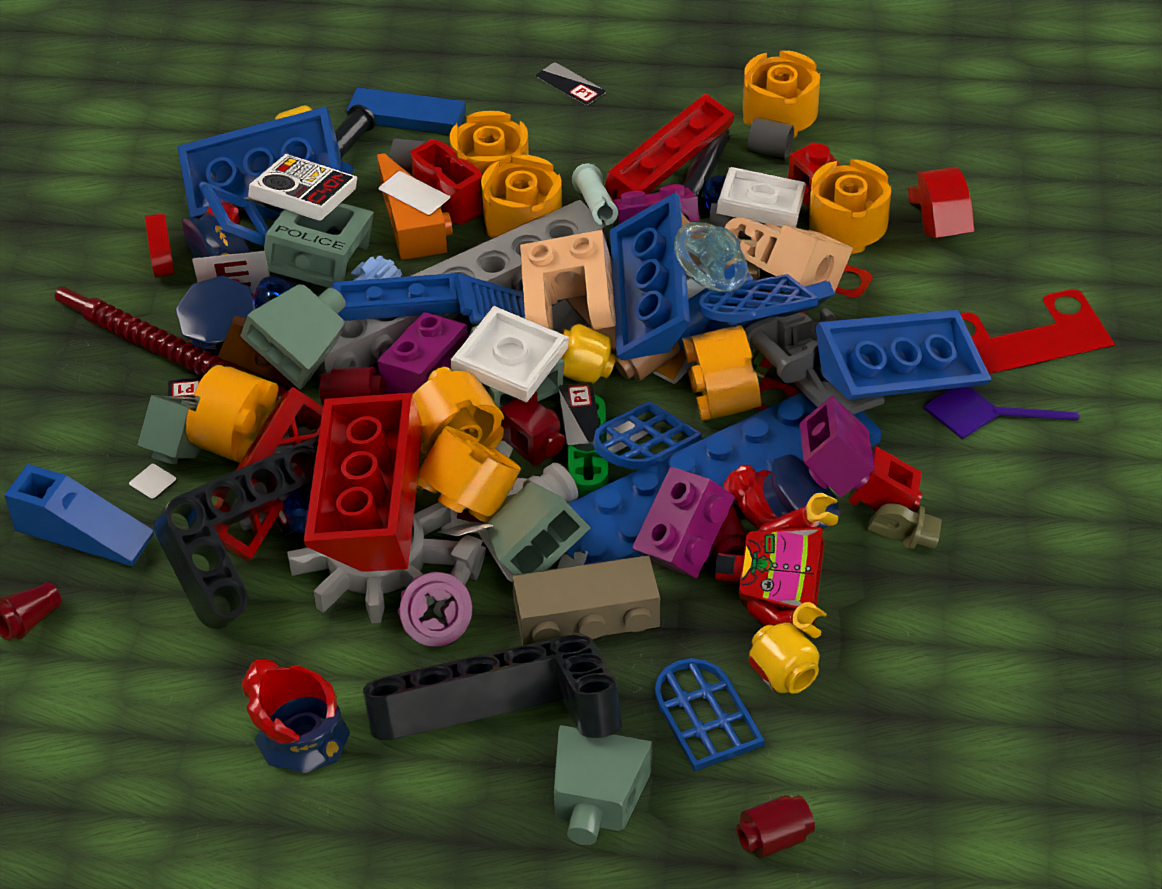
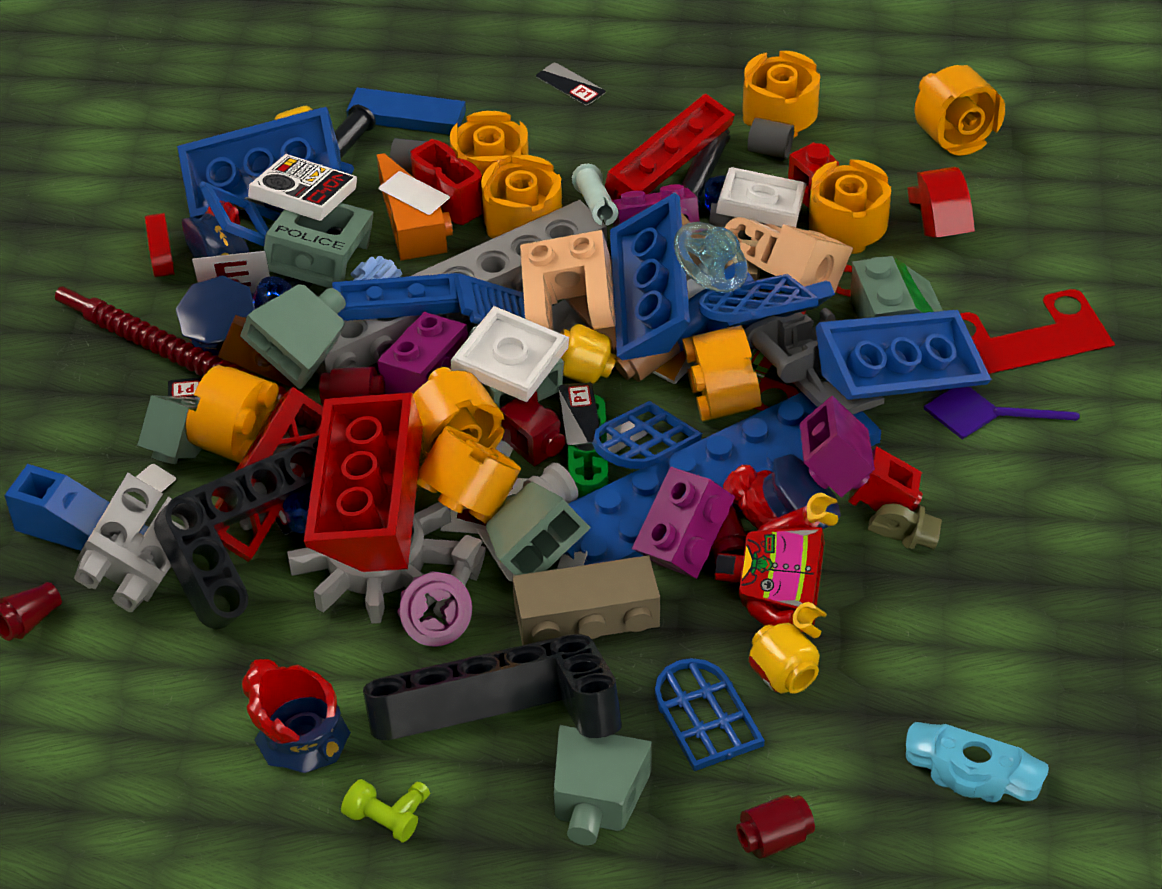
(121, 551): none -> light grey hips
(362, 802): none -> lime piece
(465, 528): white sticker -> none
(889, 288): none -> sand green slope
(958, 109): none -> light orange brick
(1007, 771): none -> medium azure piece

